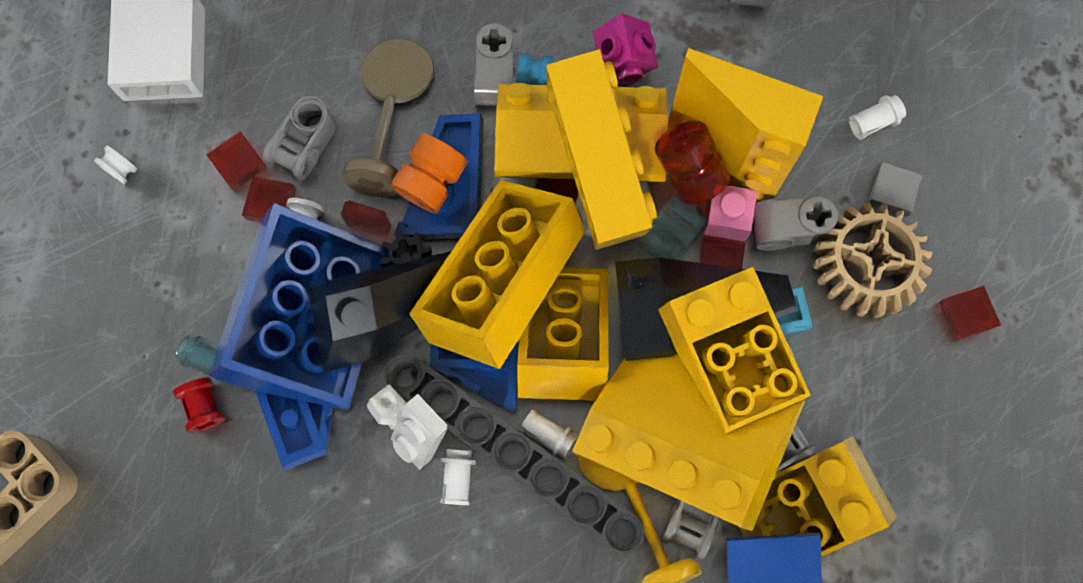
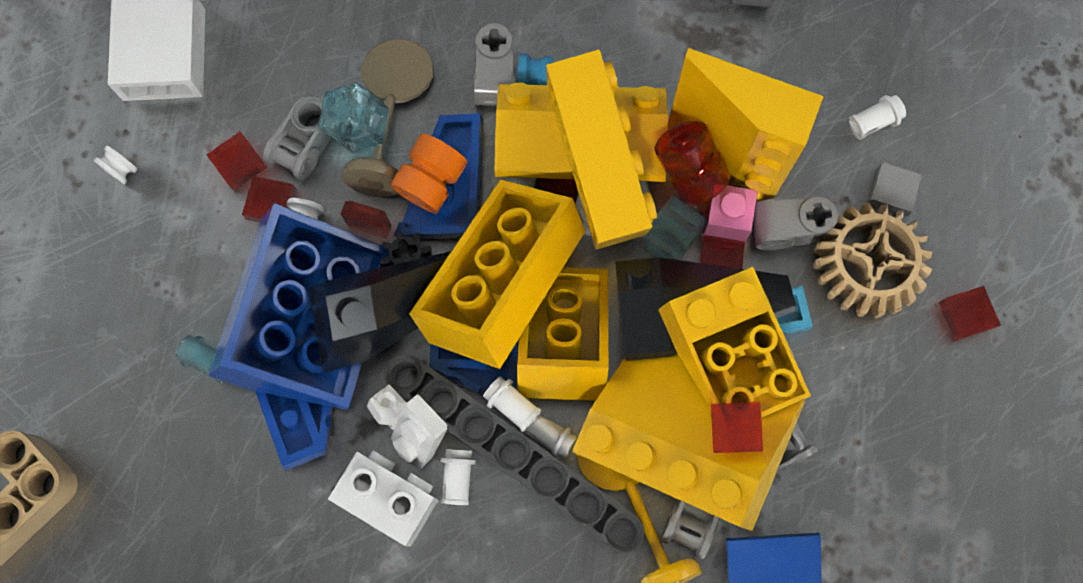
(198, 405): red bush -> none
(353, 117): none -> clear light blue brick
(384, 498): none -> white brick
(511, 403): none -> white pin
(628, 46): dark pink brick -> none
(736, 427): none -> clear red tile
(826, 495): yellow slope -> none

